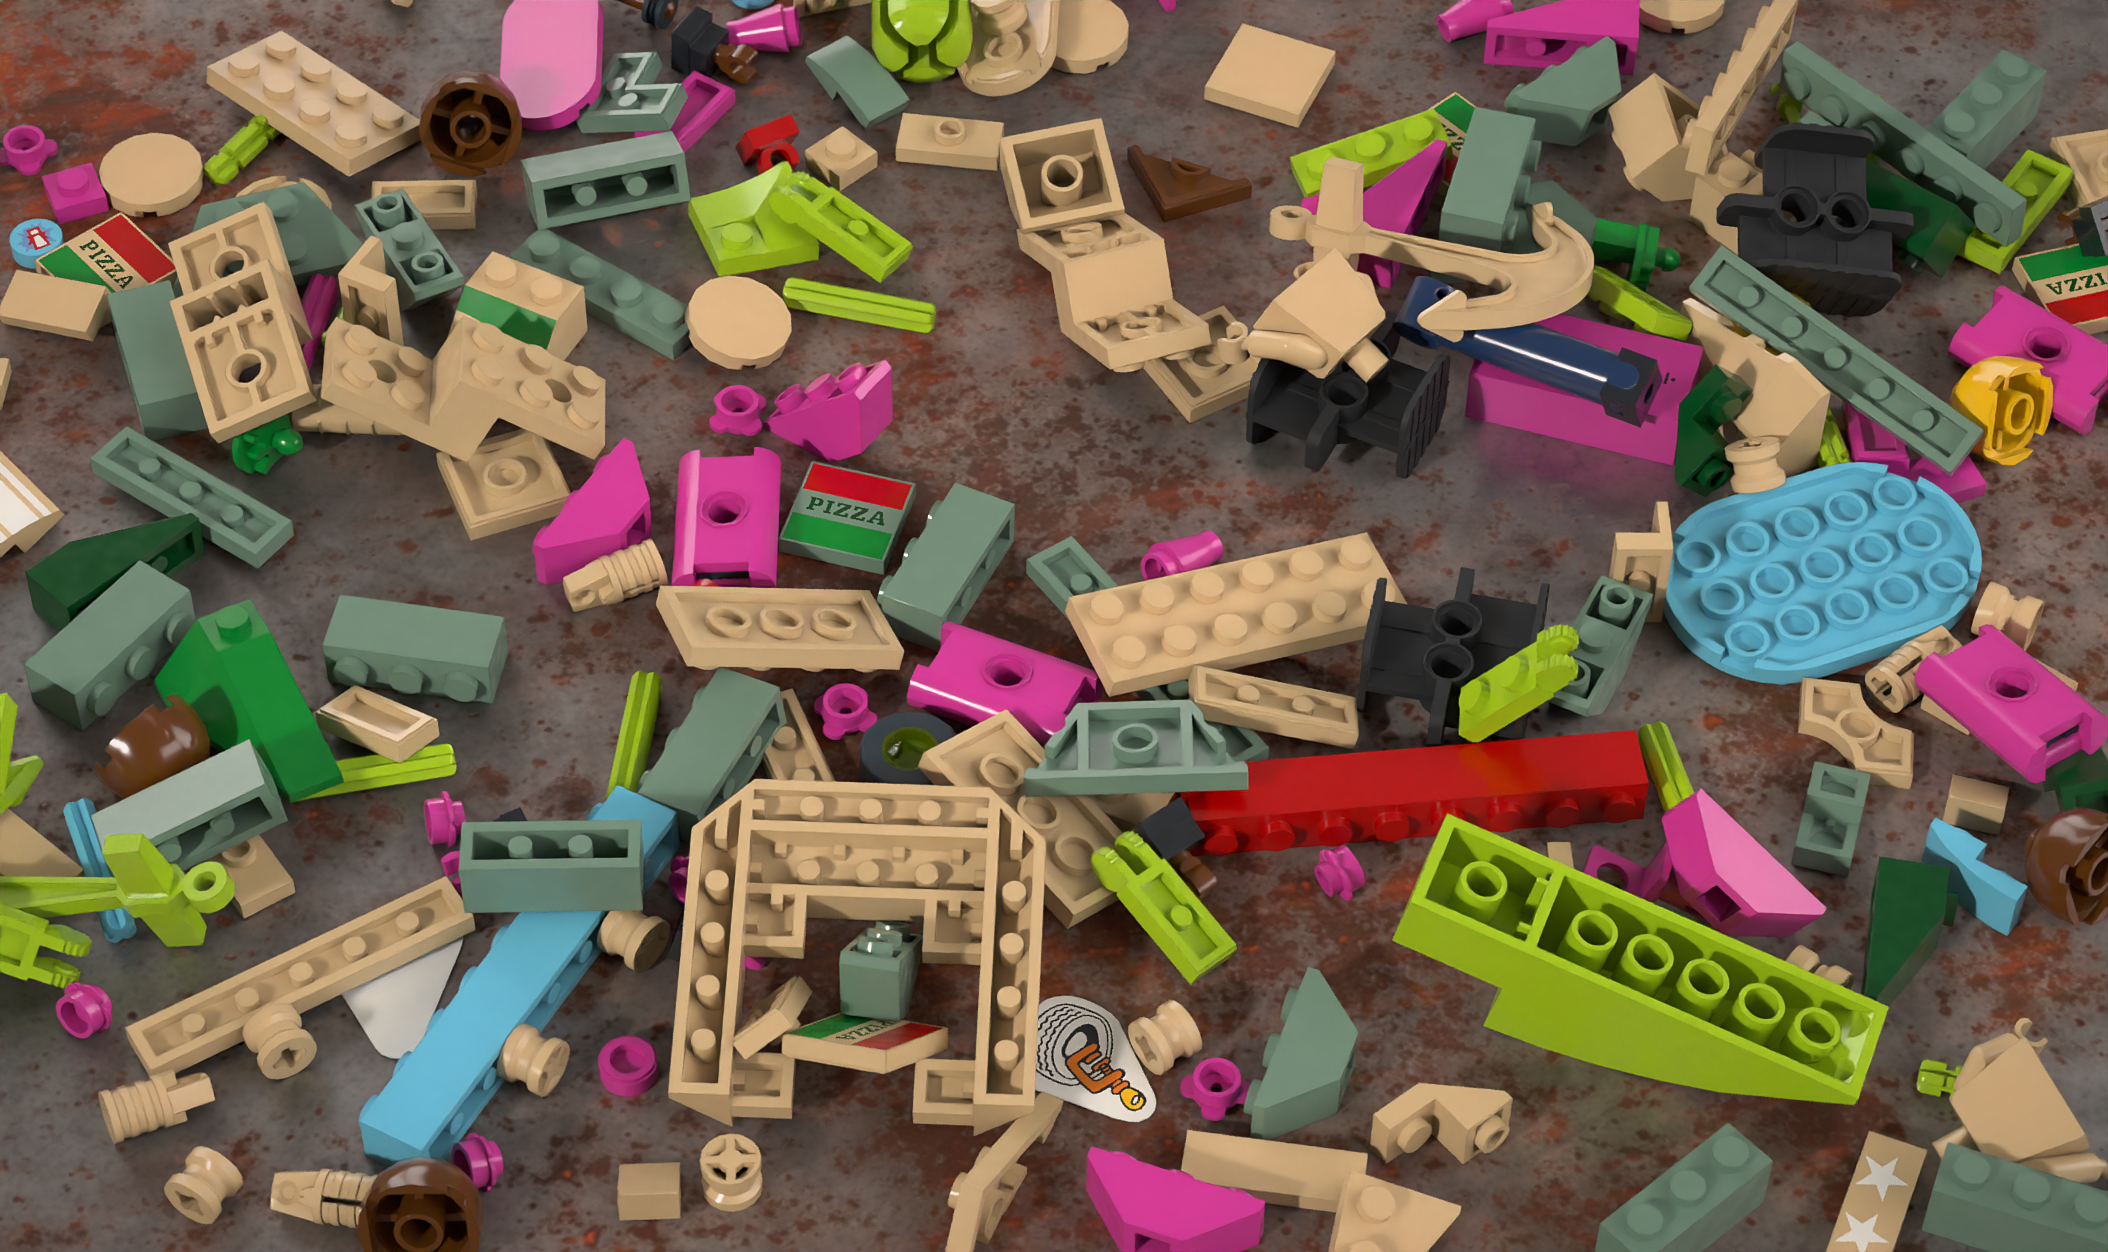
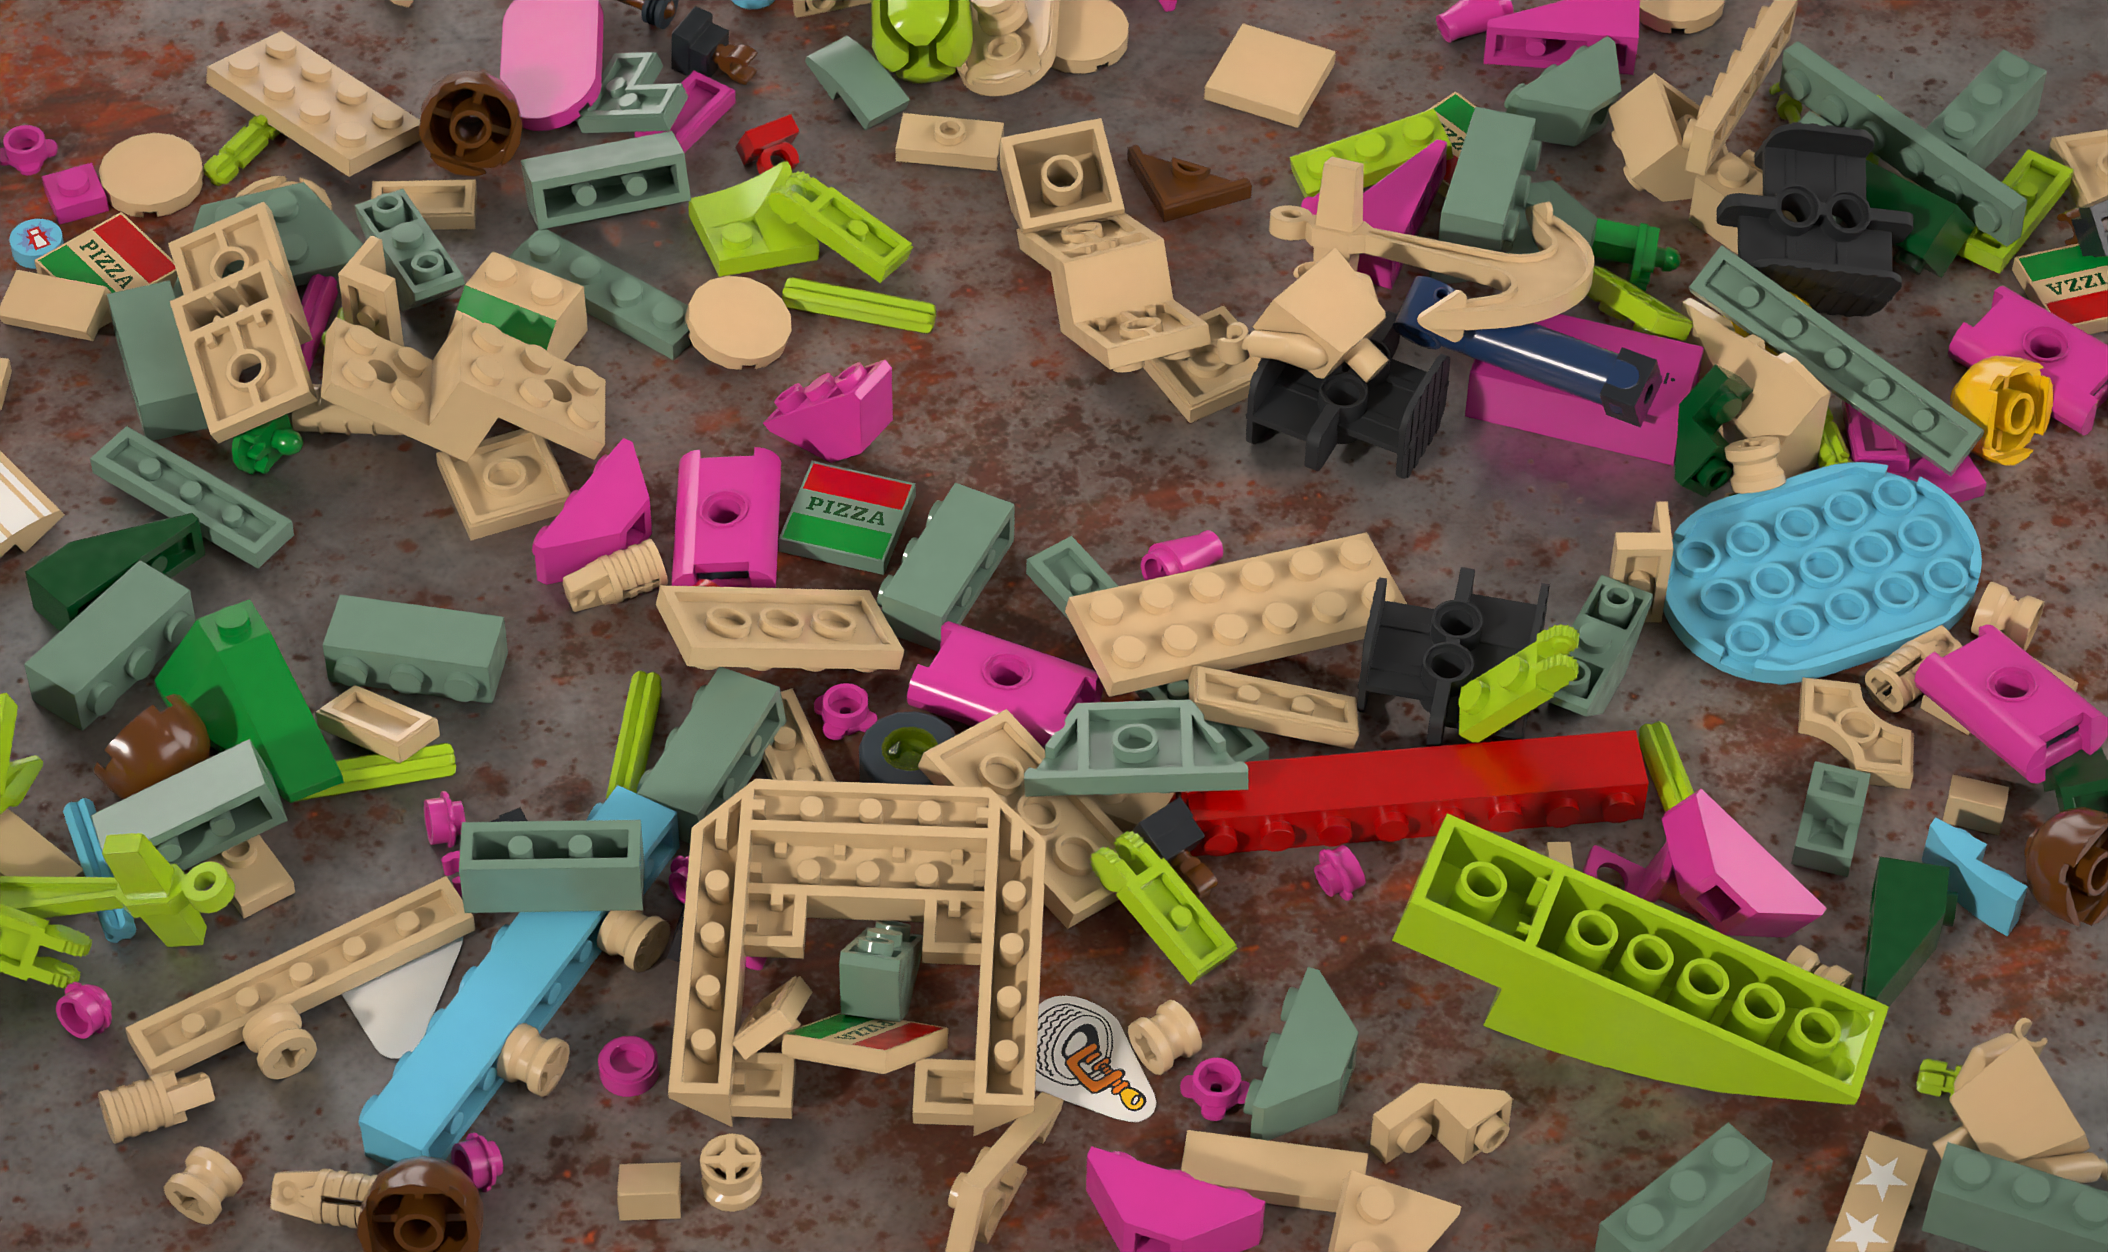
(738, 411): dark pink plate -> none
(768, 30): dark pink cone -> none
(841, 158): tan plate -> none

